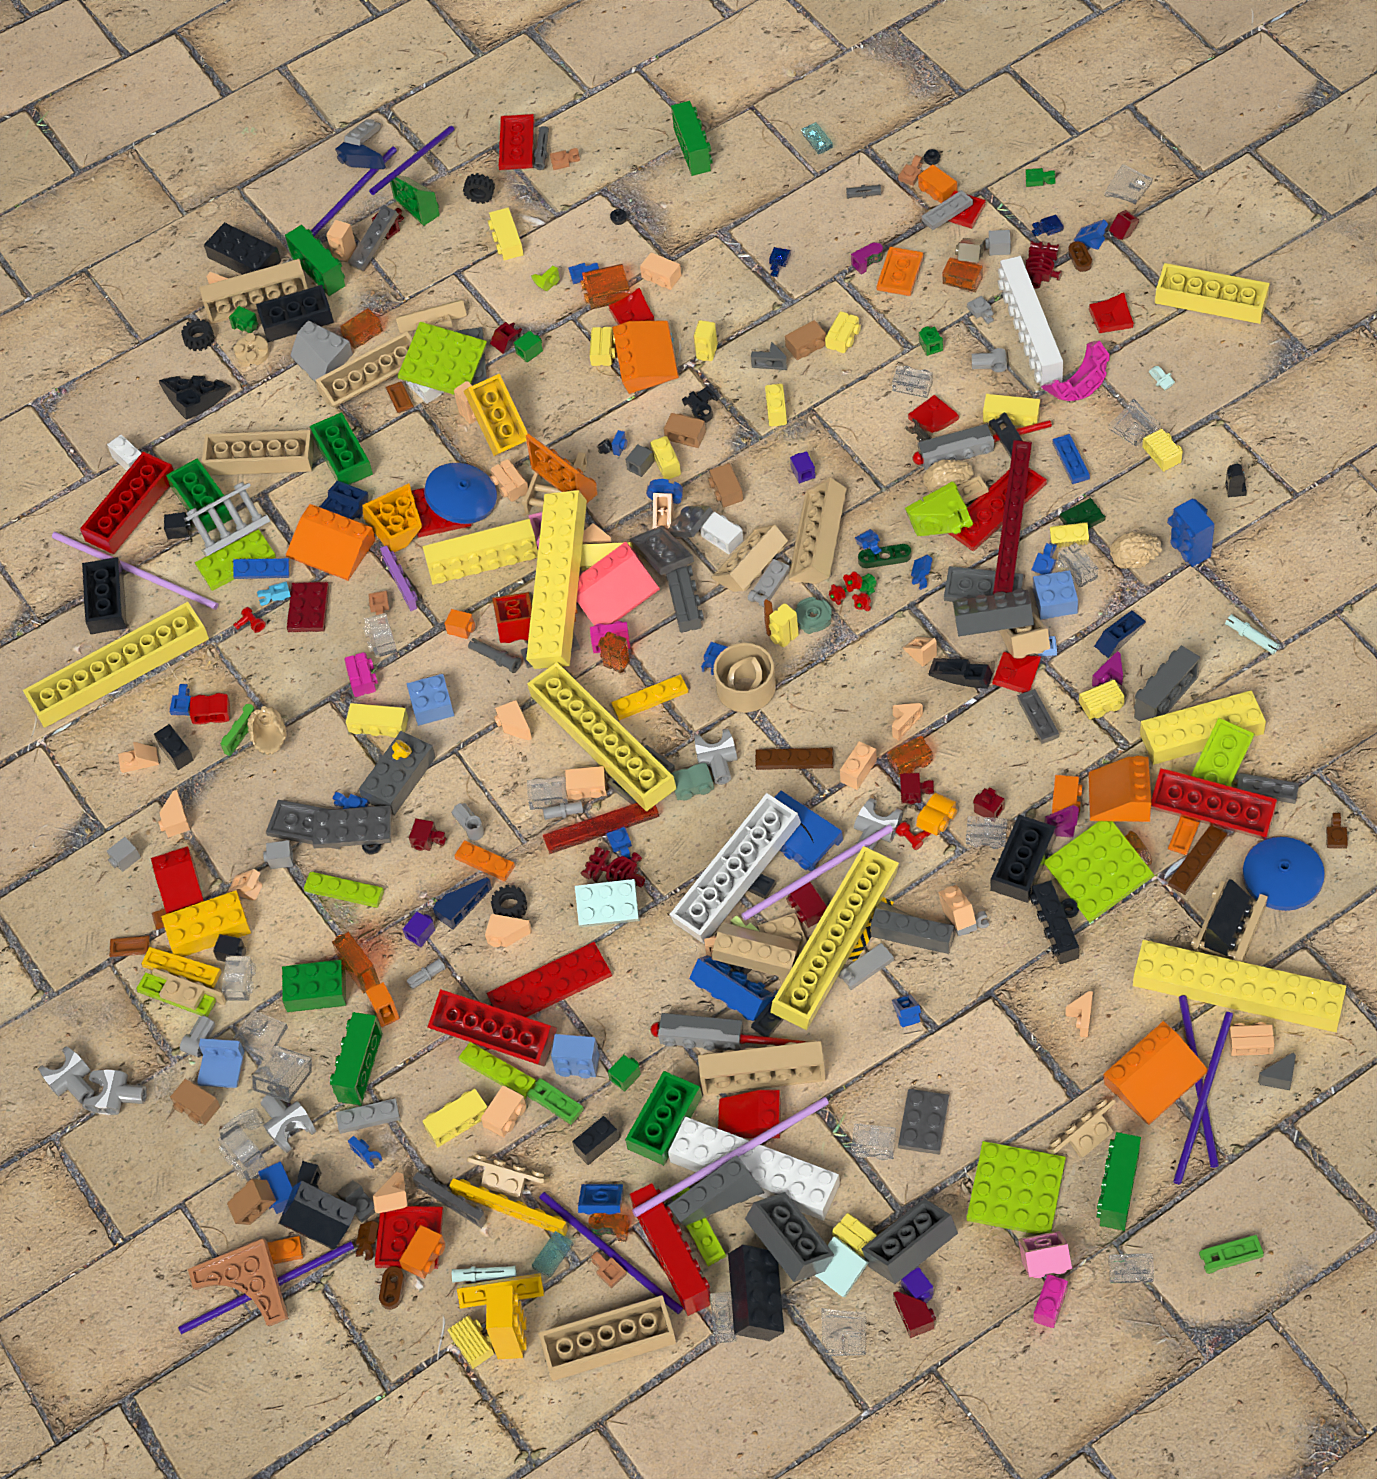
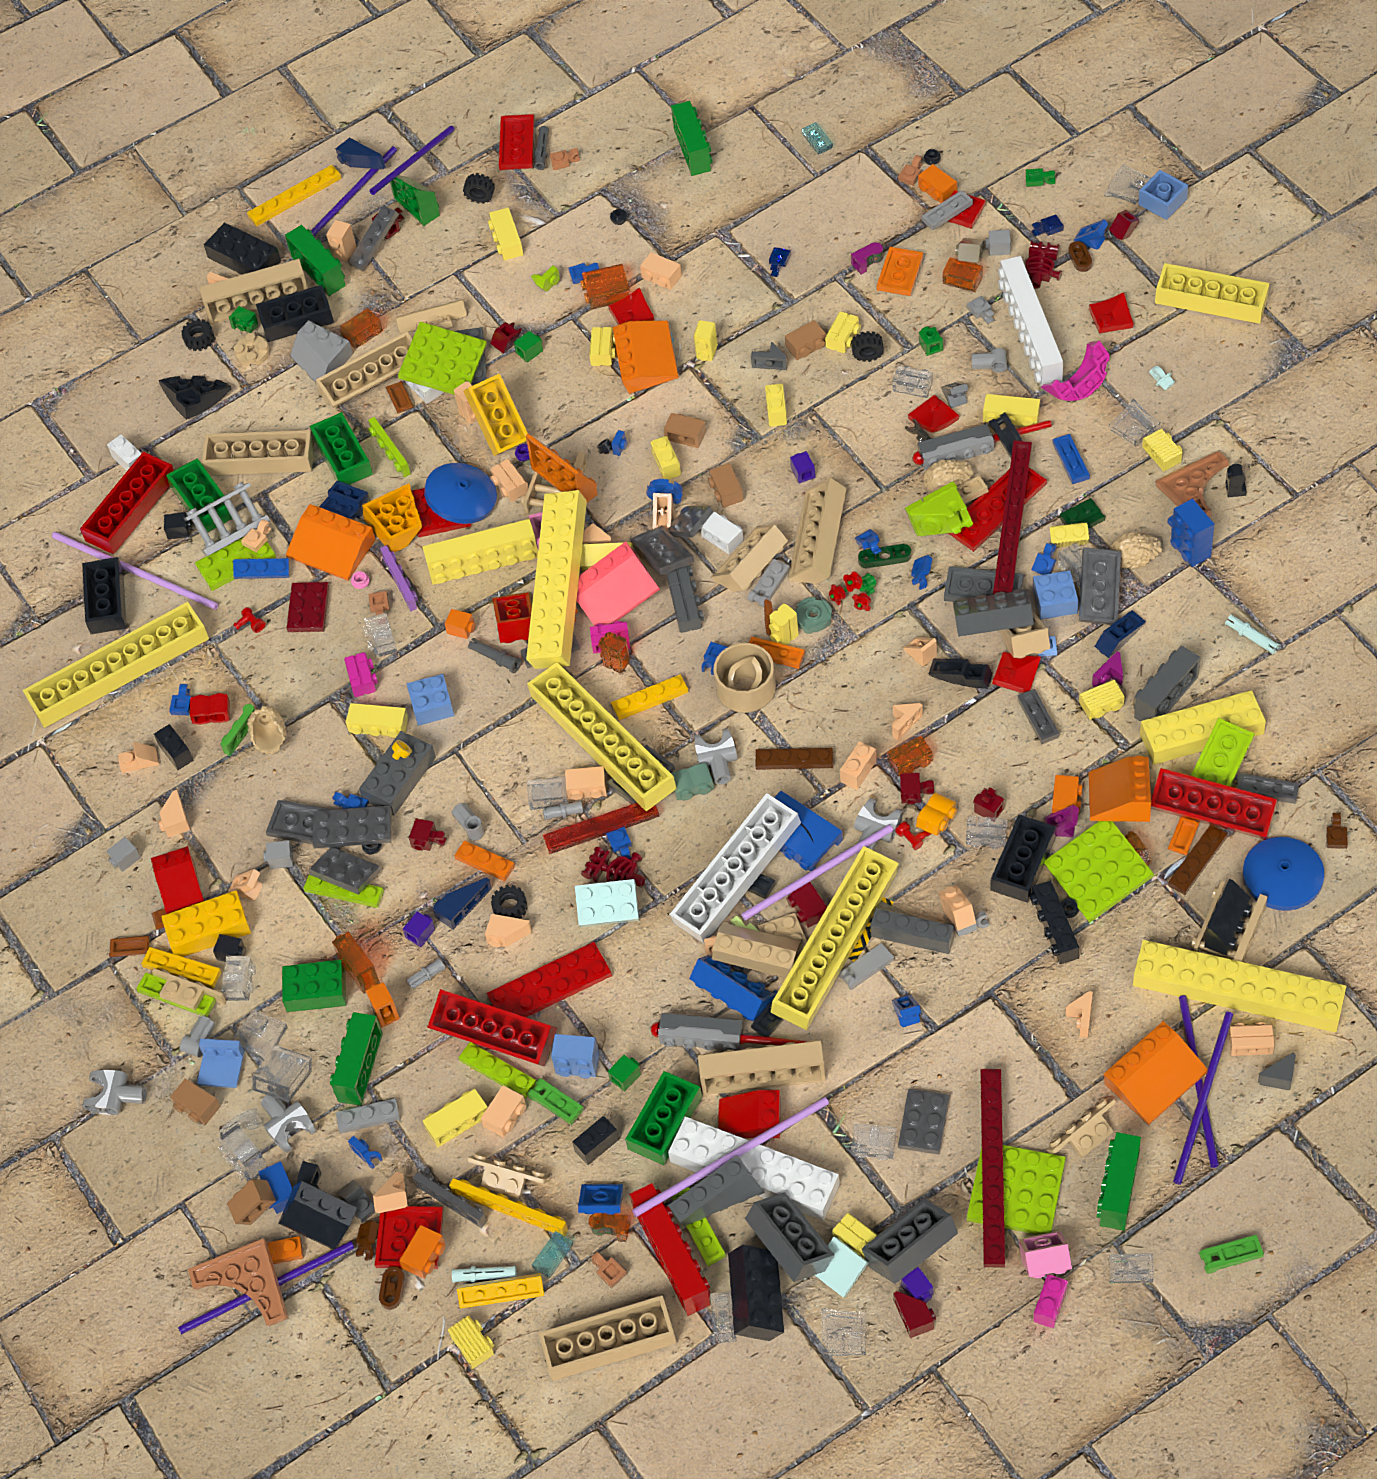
(69, 1077): light grey connector -> none
(256, 538): none -> light nougat plate
(275, 592): medium azure plate -> none
(294, 195): none -> yellow plate
(344, 870): none -> flat silver plate
(360, 576): none -> bright pink plate
(362, 132): light grey plate -> none
(391, 451): none -> lime plate
(505, 1322): yellow brick -> none
(512, 720): light nougat slope -> none
(519, 452): none -> dark purple plate
(610, 1252): dark purple piece -> none
(639, 460): dark grey brick -> none
(699, 403): black piece -> none
(781, 653): none -> orange plate
(867, 346): none -> black tyre
(875, 190): dark grey pin -> none
(955, 393): none -> slope
(992, 1169): none -> dark red plate
(1099, 586): none -> flat silver plate
(1163, 194): none -> medium blue brick
(1191, 480): none -> nougat plate

